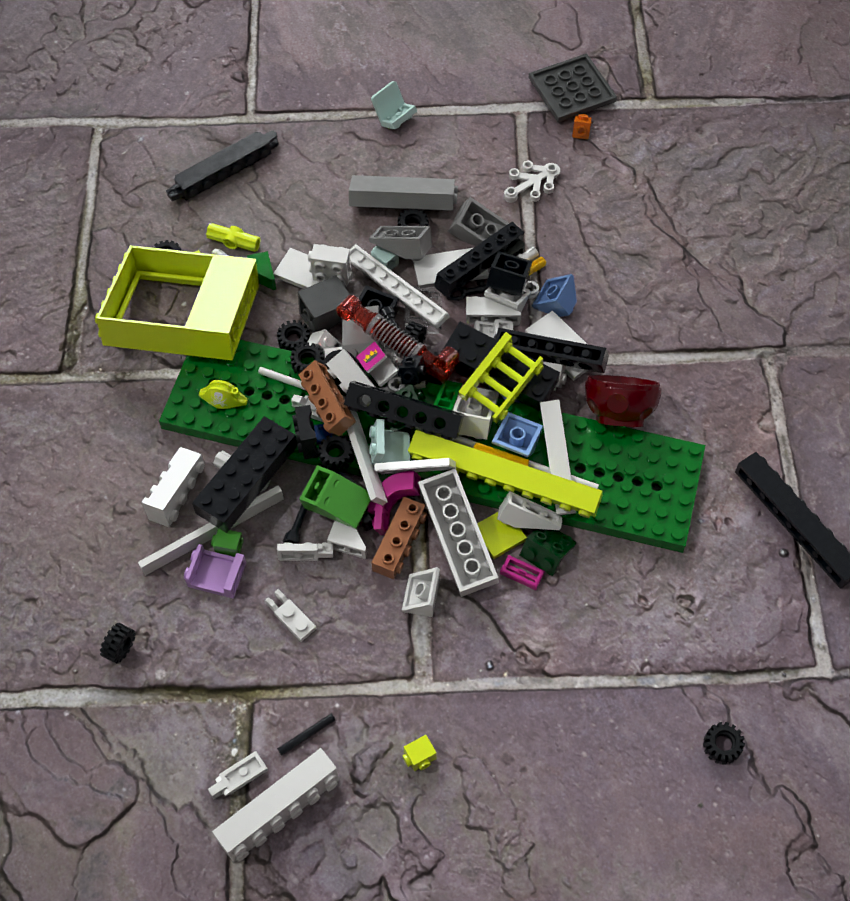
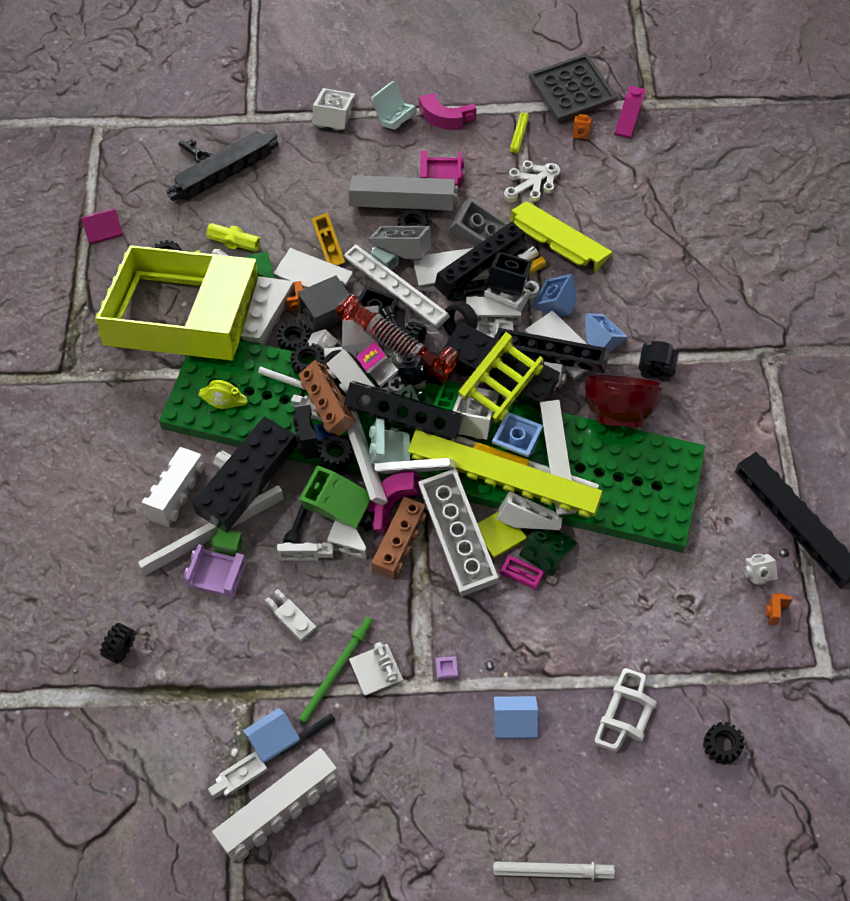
(102, 226): none -> dark pink slope
(197, 153): none -> black piece
(266, 308): none -> white wedge
(271, 735): none -> light blue slope
(292, 302): none -> orange bracket
(328, 239): none -> yellow slope
(328, 262): white brick -> none
(332, 109): none -> white slope
(357, 636): none -> bright green bar
(376, 669): none -> white hinge
(419, 753): neon yellow brick -> none
(422, 592): white slope -> none
(442, 168): none -> dark pink panel
(443, 116): none -> dark pink arch
(446, 668): none -> lavender tile
(467, 312): none -> black tyre
(516, 717): none -> light blue slope
(519, 132): none -> neon yellow axle
(554, 870): none -> white axle
(559, 235): none -> neon yellow slope
(603, 332): none -> light blue slope
(626, 729): none -> white bar
(630, 112): none -> dark pink slope
(658, 360): none -> black brick
(760, 569): none -> white brick
(773, 609): none -> orange bracket

